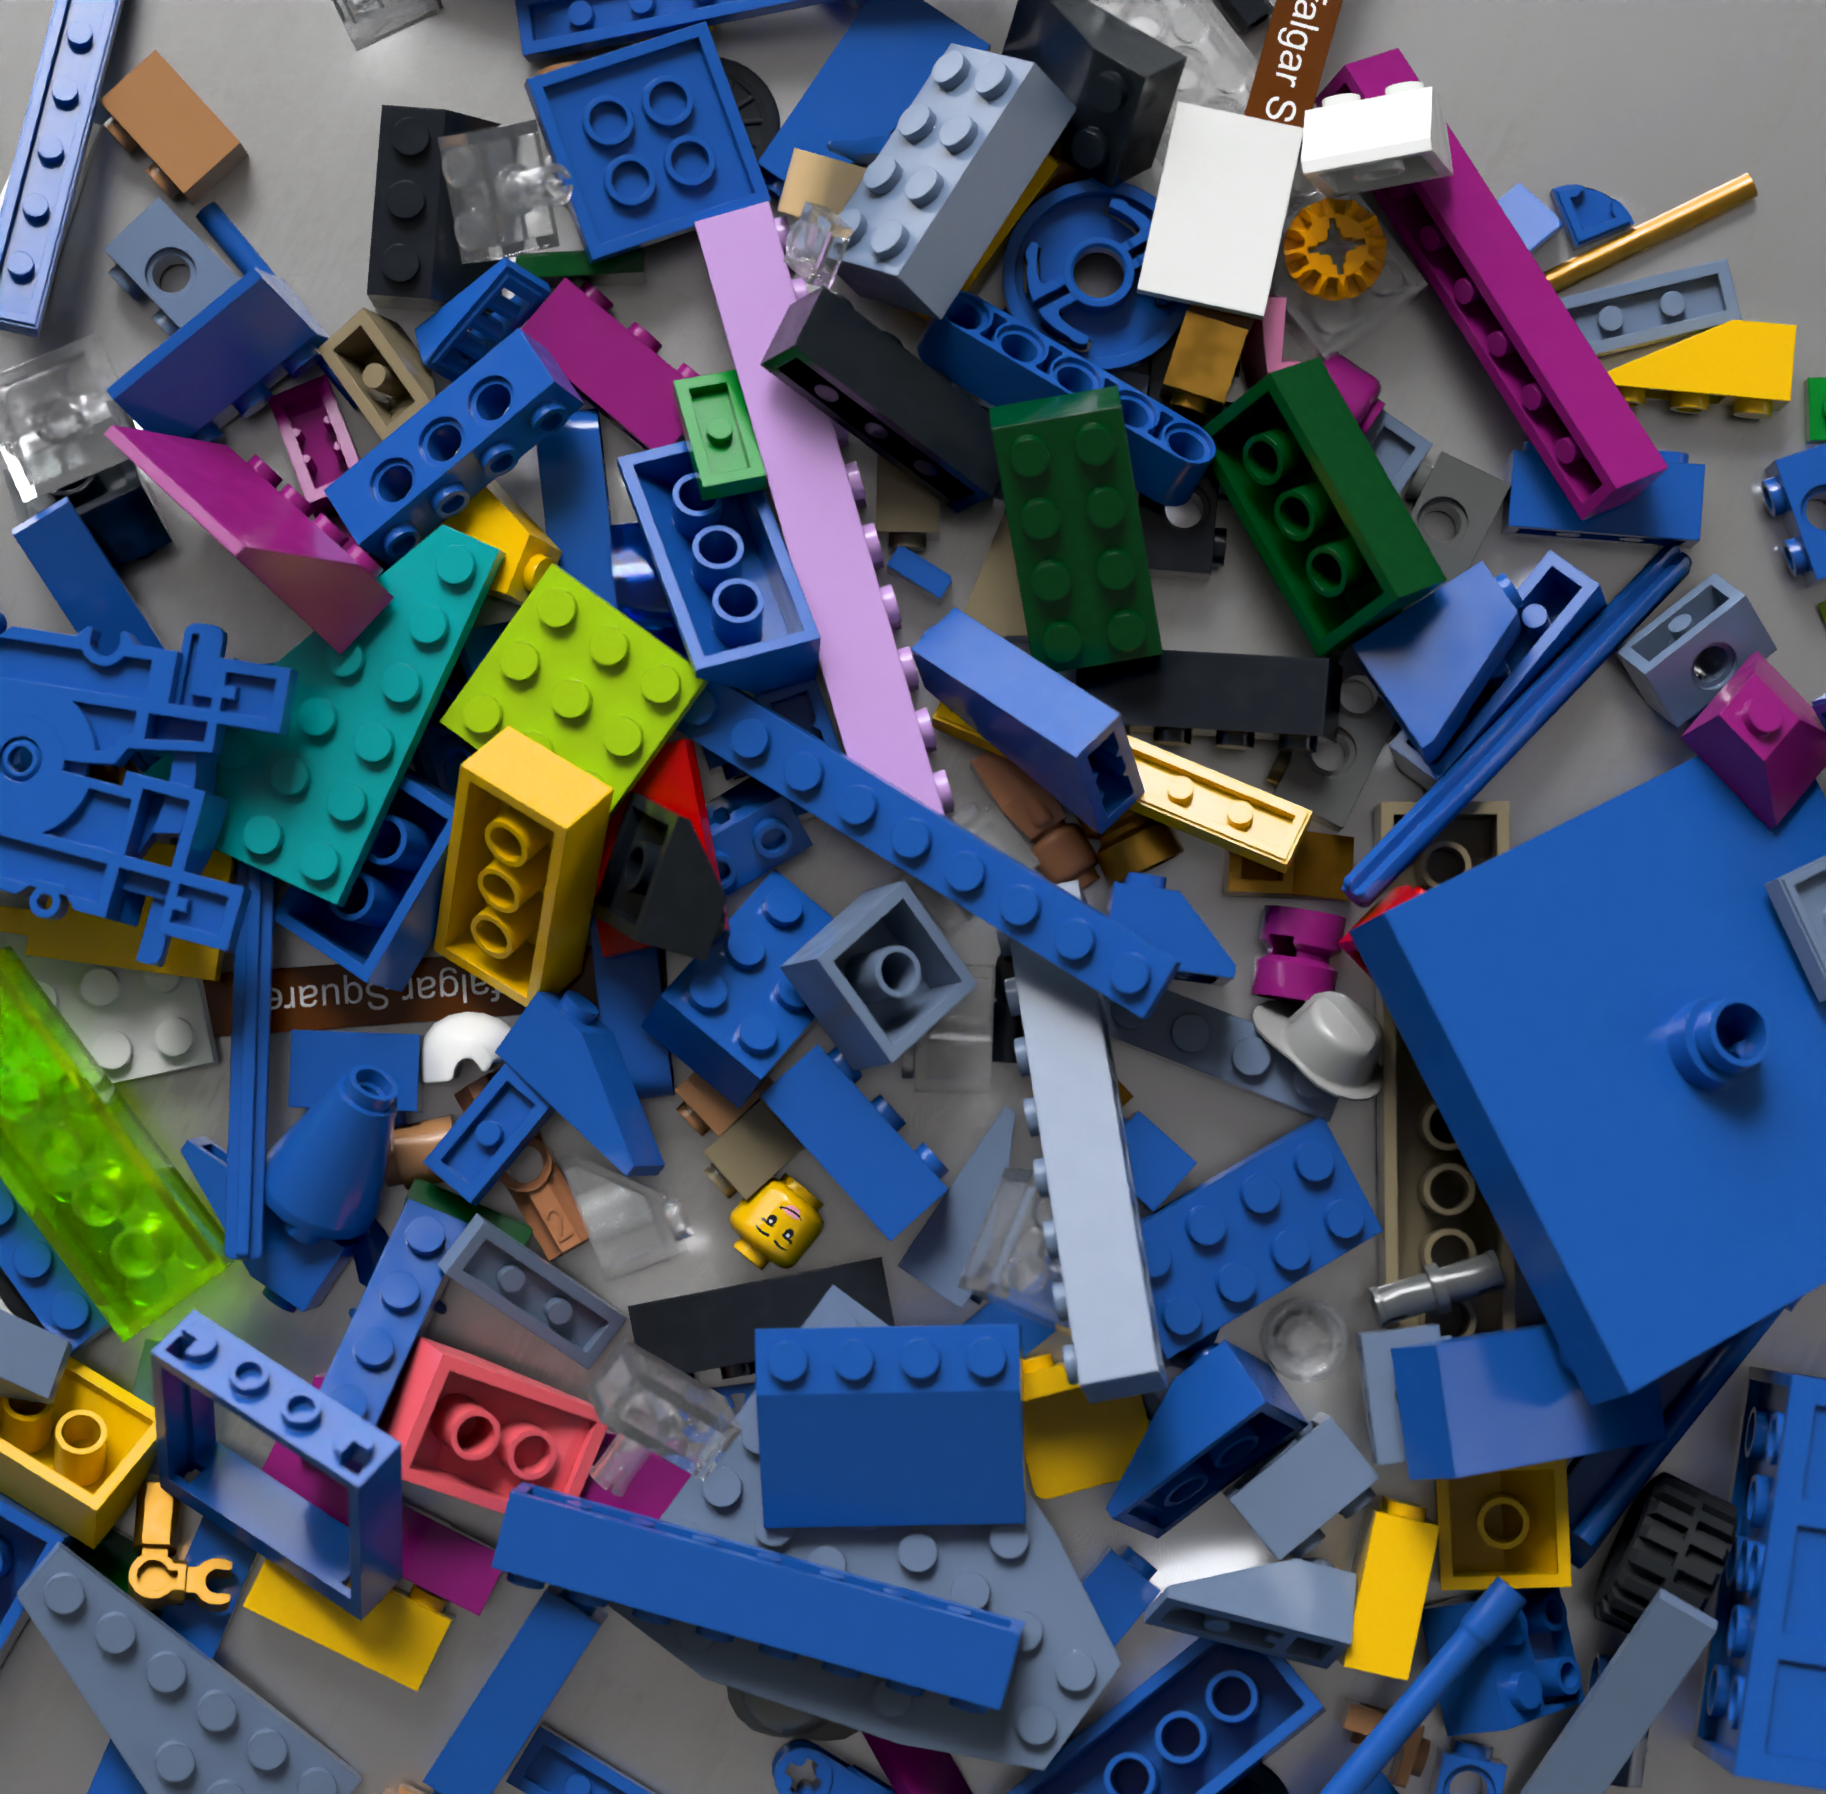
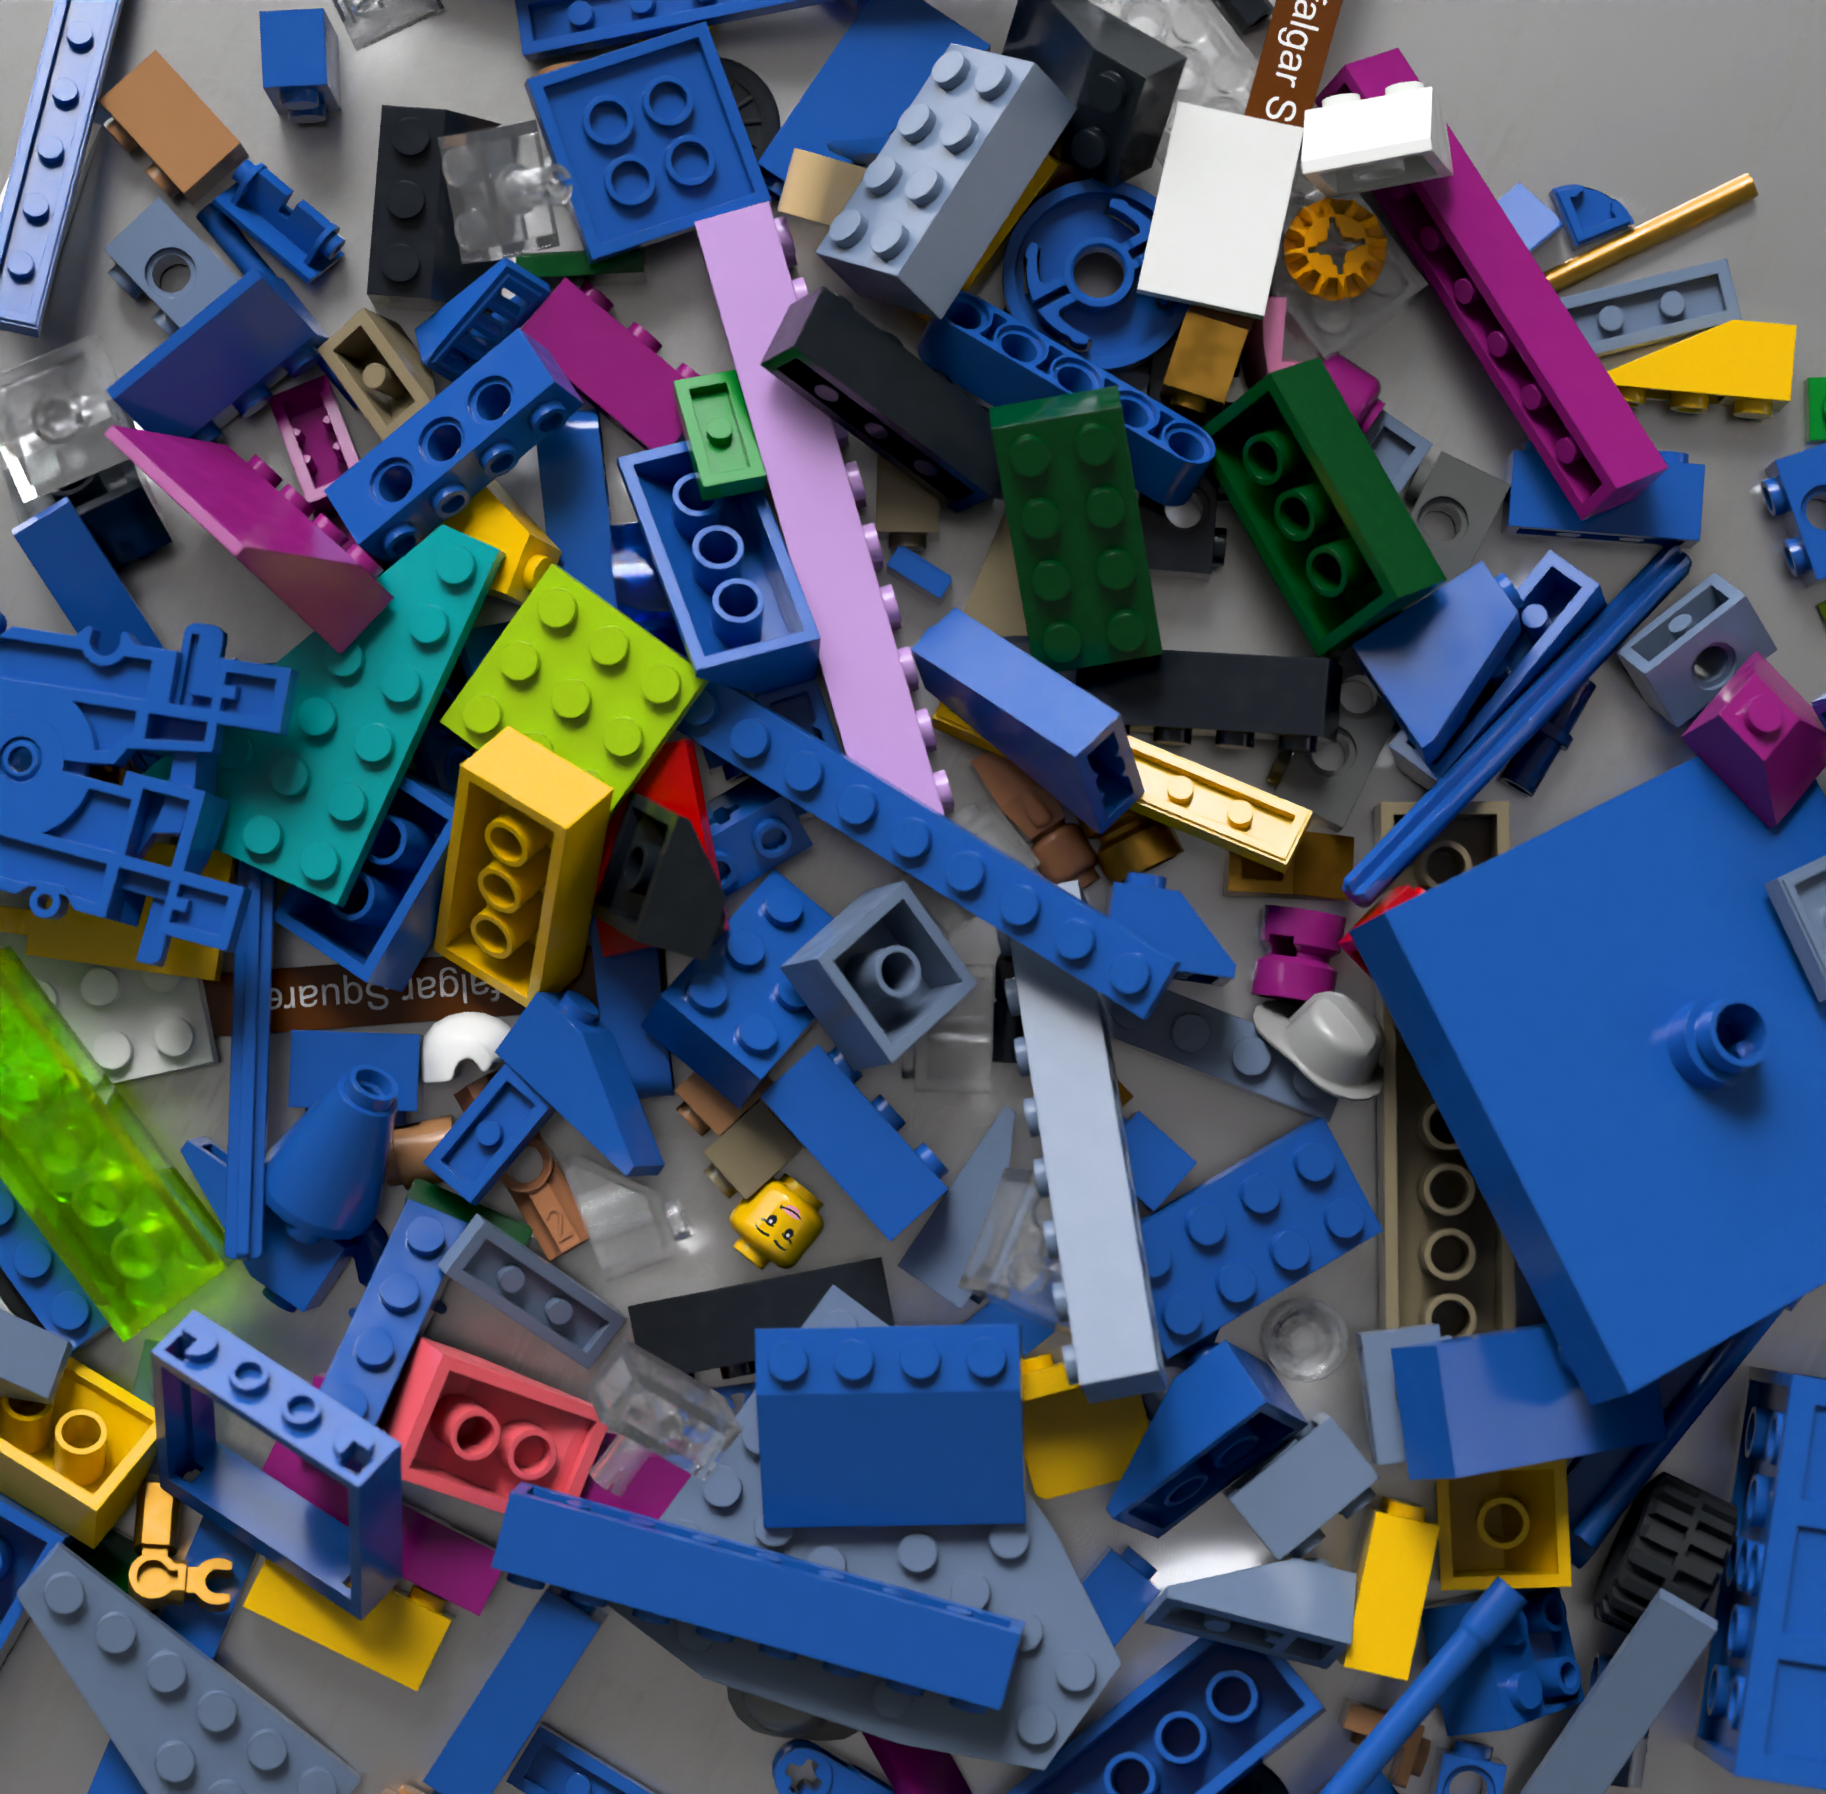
(297, 237): none -> blue hinge
(300, 63): none -> blue brick
(817, 245): clear plate -> none
(1436, 1288): dark grey pin -> none
(1537, 755): none -> dark blue pin

